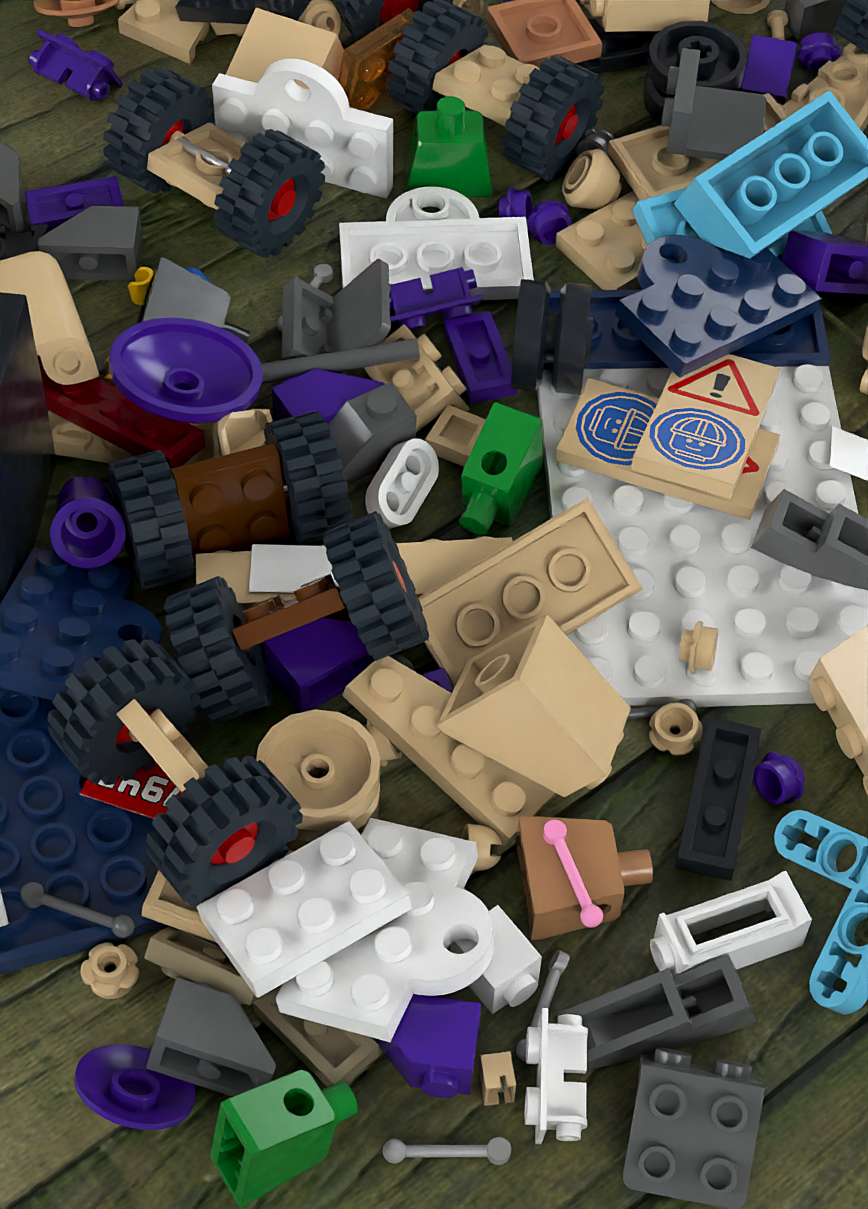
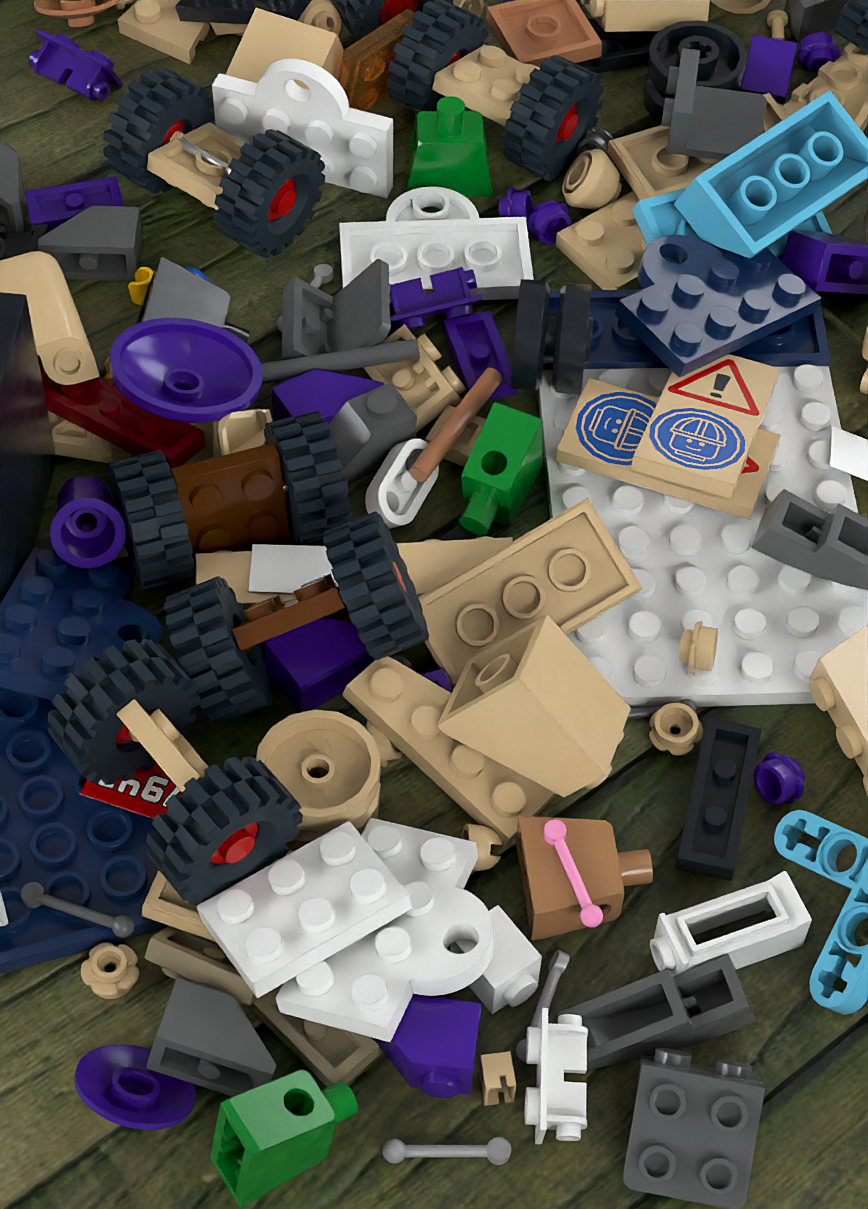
(455, 425): none -> nougat bar

